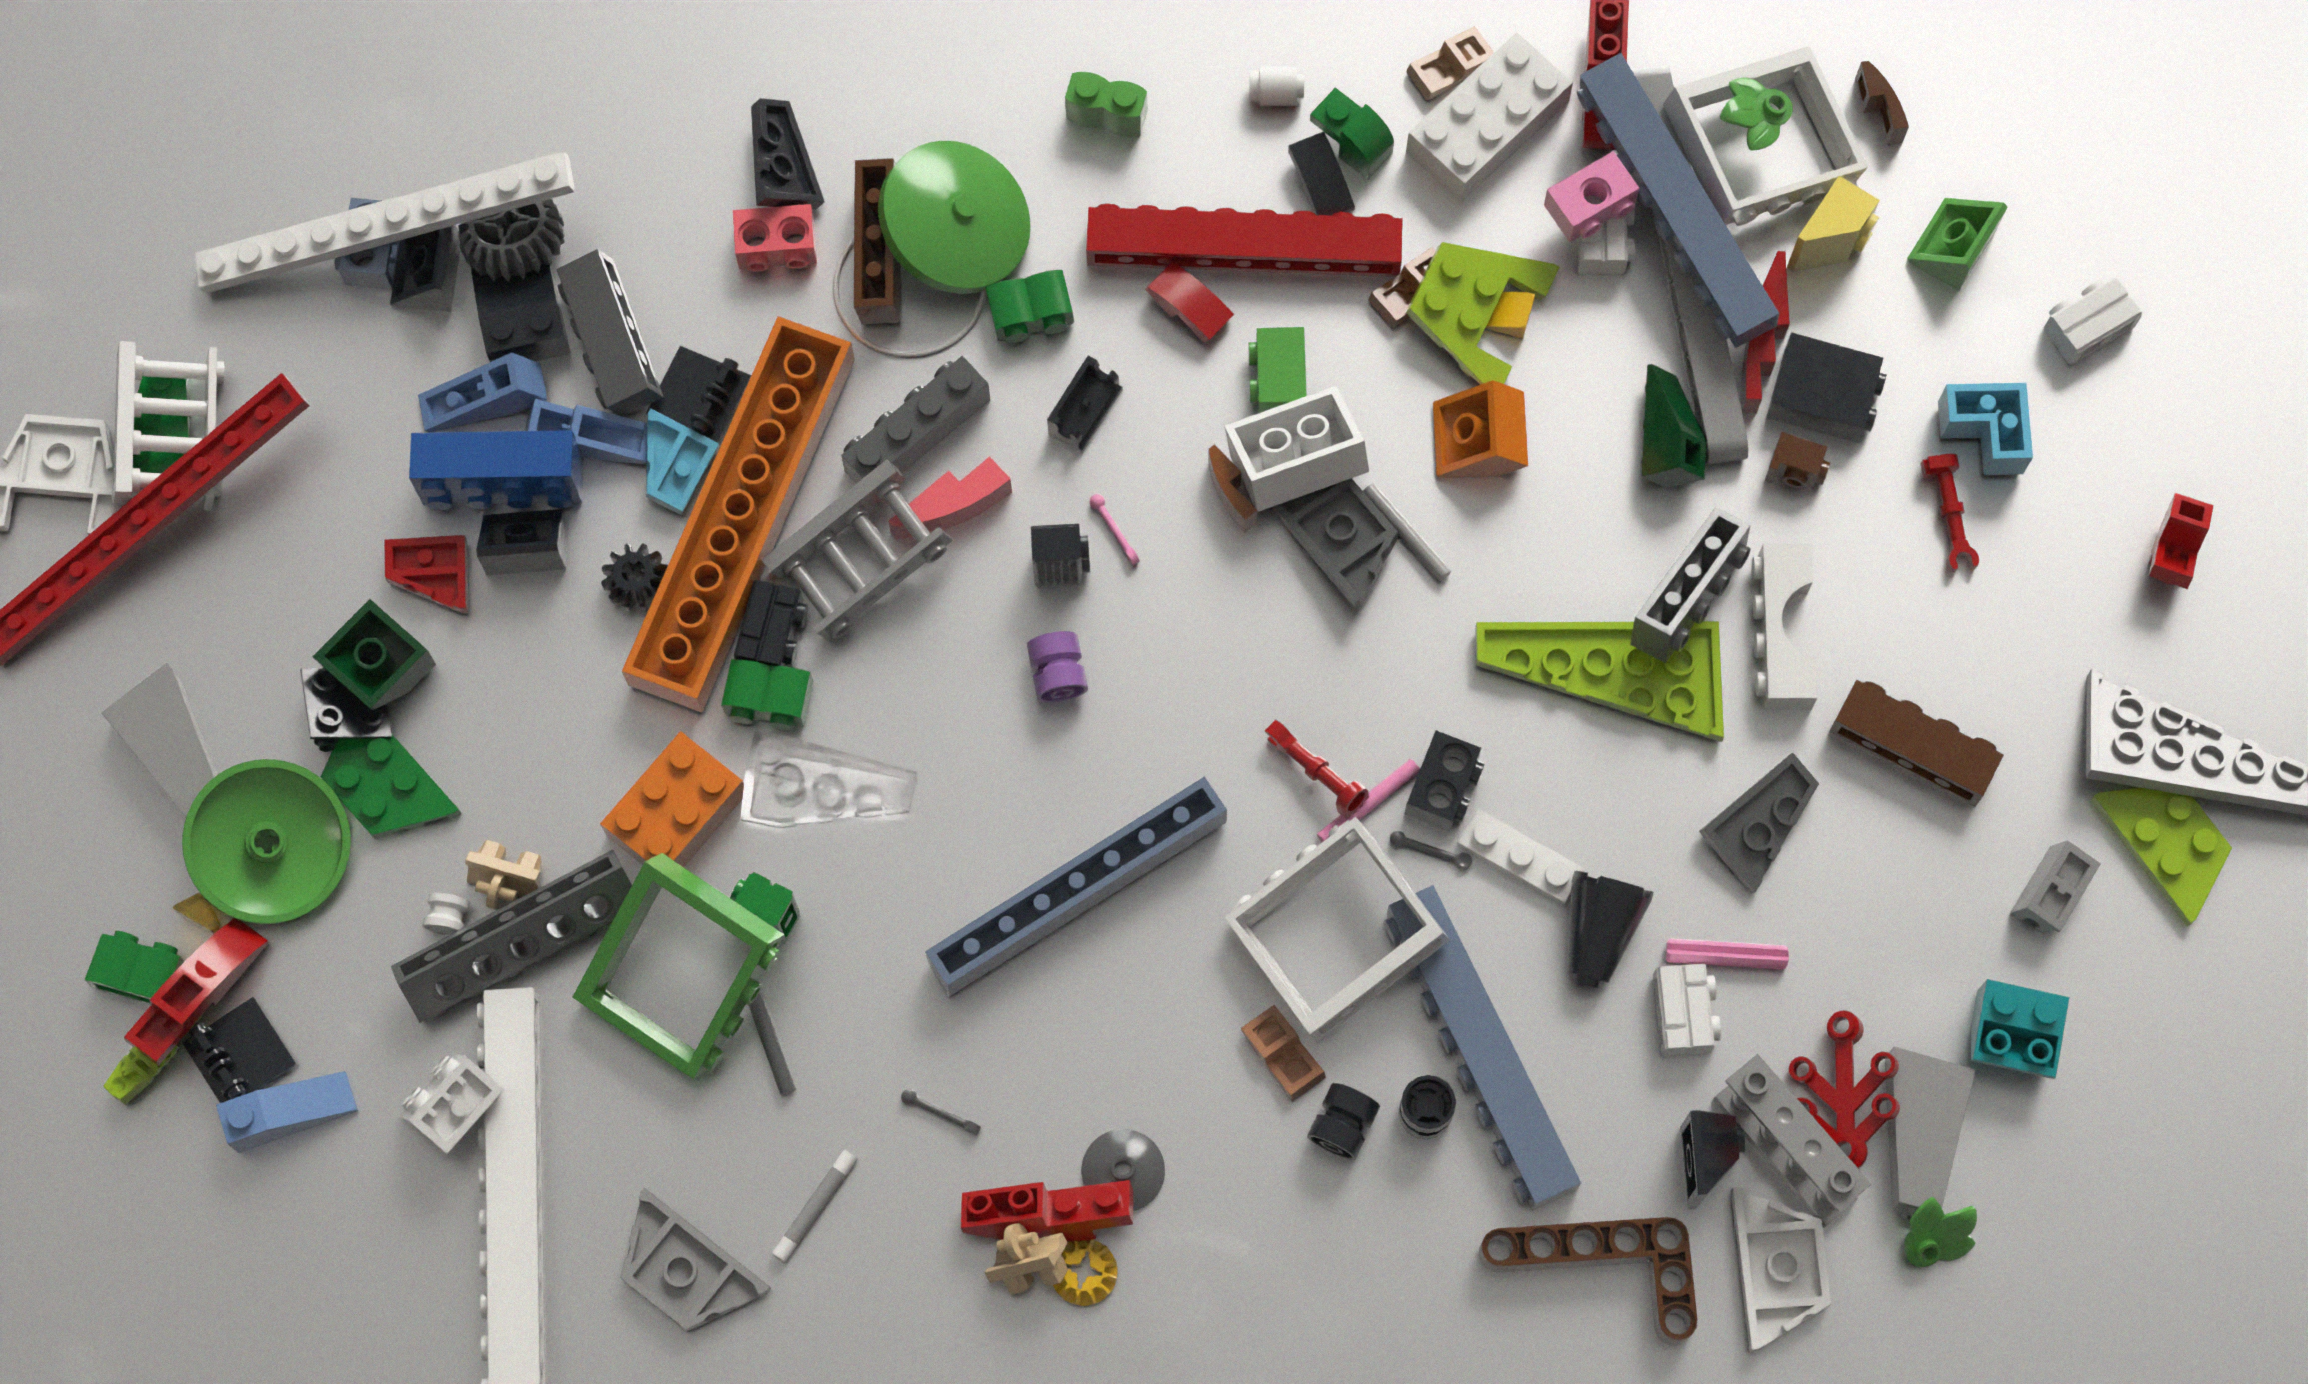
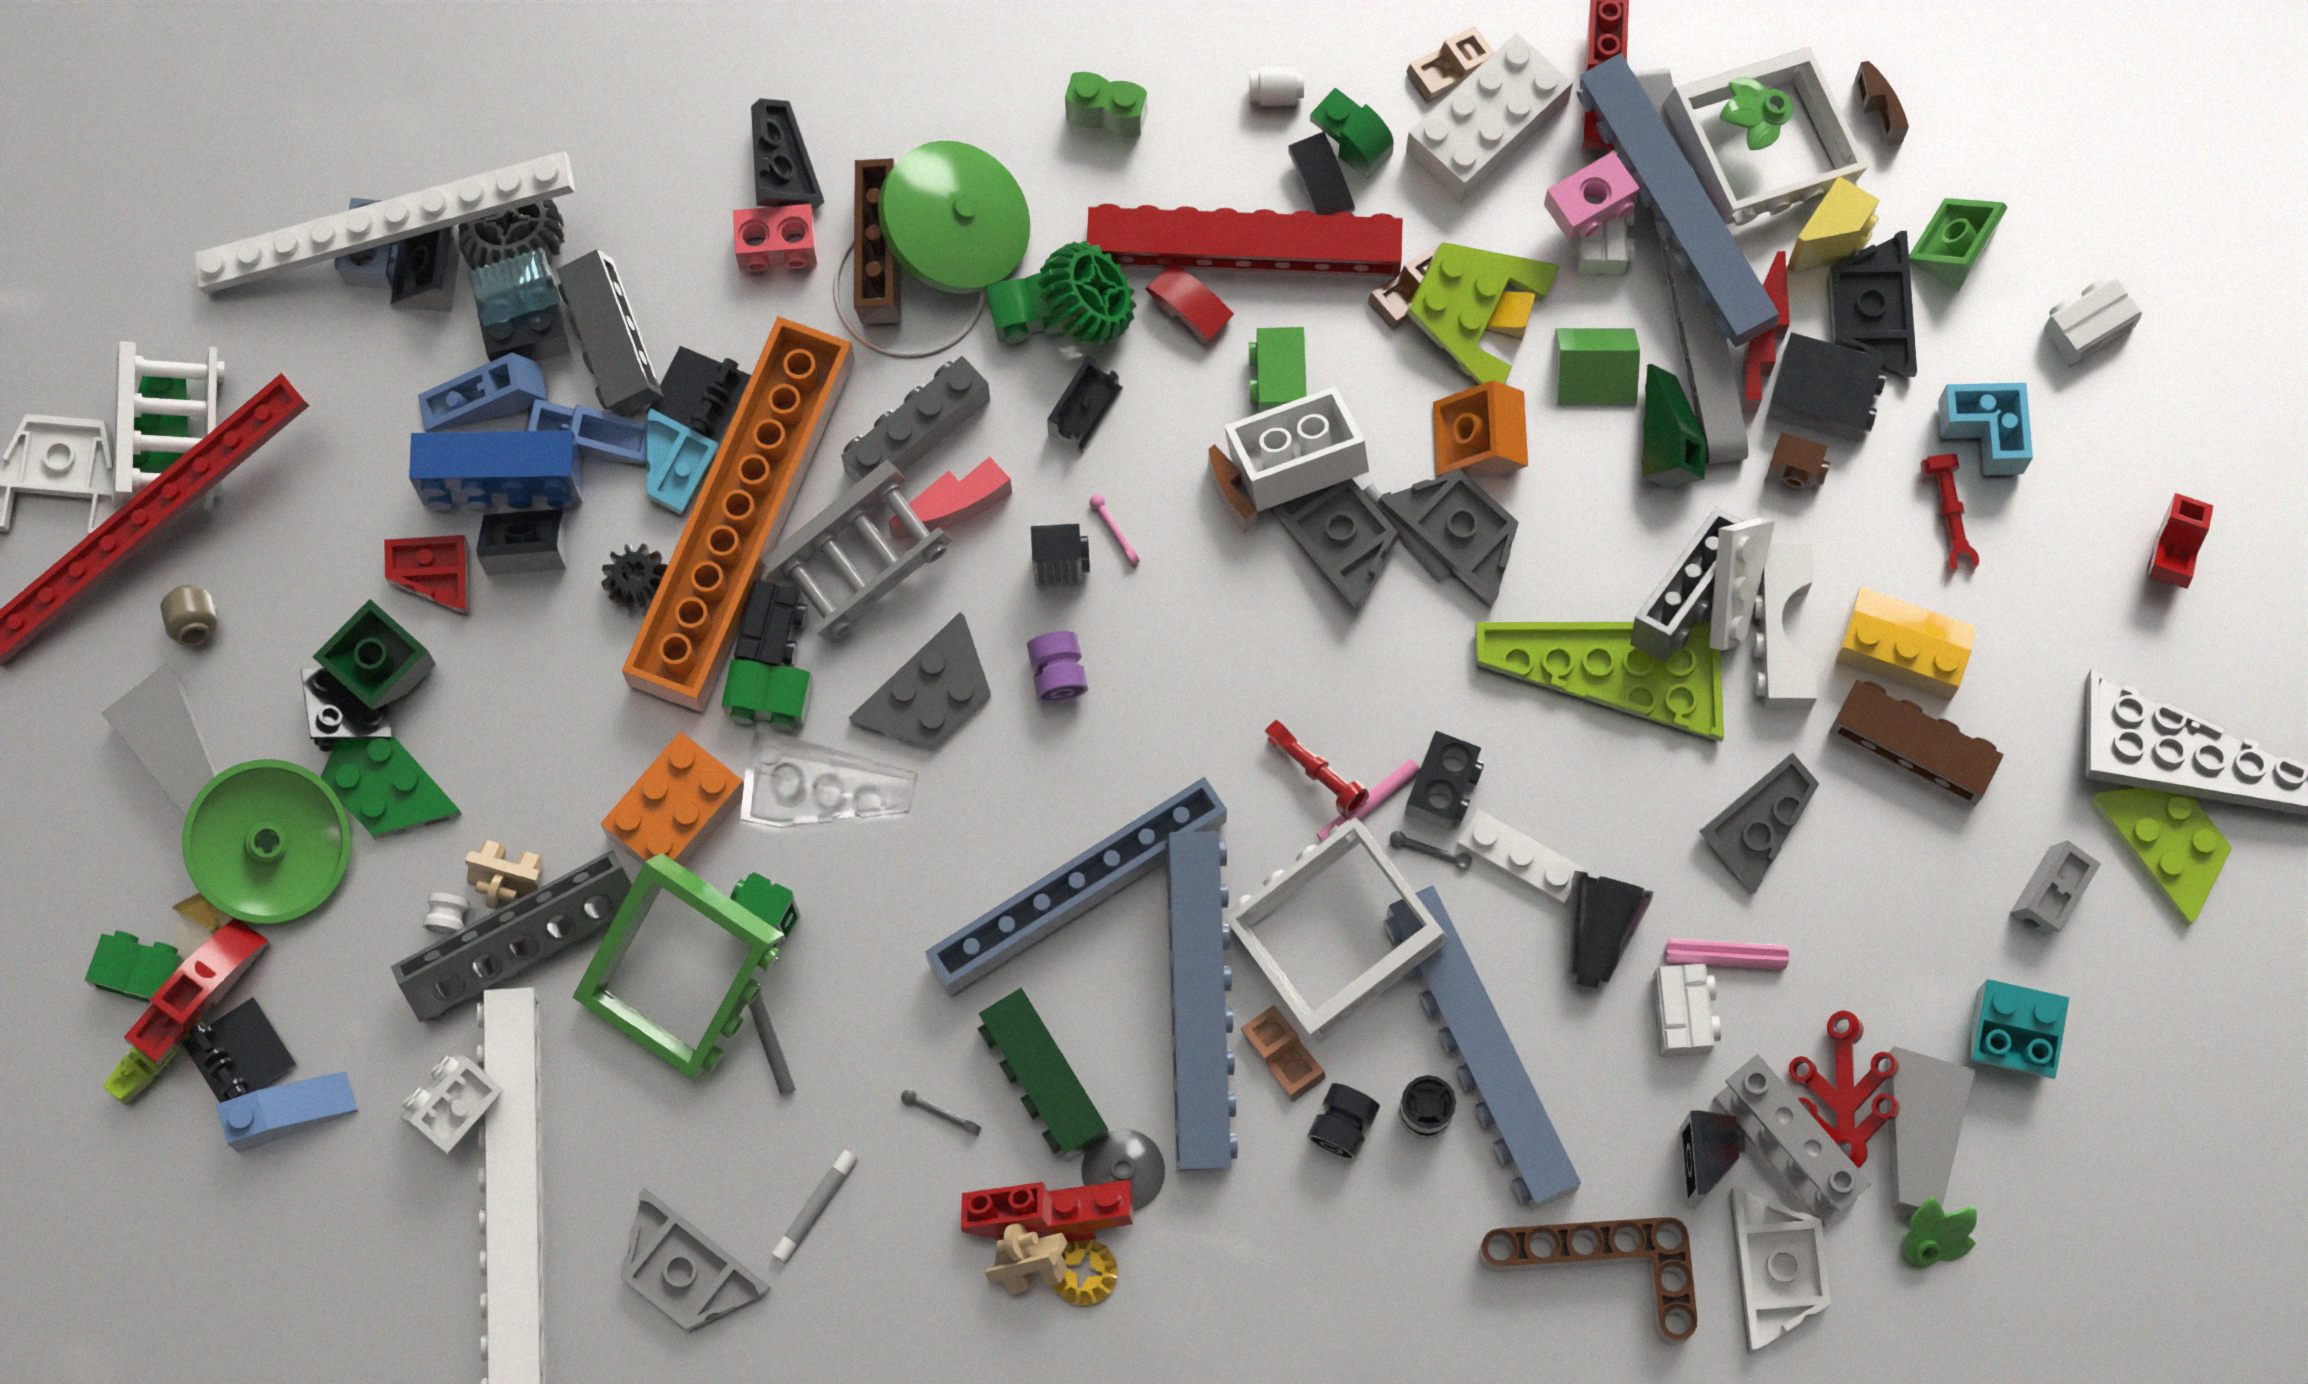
(189, 615): none -> dark tan head
(513, 287): none -> clear light blue brick
(930, 691): none -> dark grey wing
(1043, 1074): none -> dark green brick
(1087, 293): none -> green gear
(1198, 1000): none -> sand blue brick
(1459, 527): none -> dark grey wing
(1597, 366): none -> bright green slope
(1738, 574): none -> white wing
(1875, 304): none -> black wing
(1906, 644): none -> yellow slope

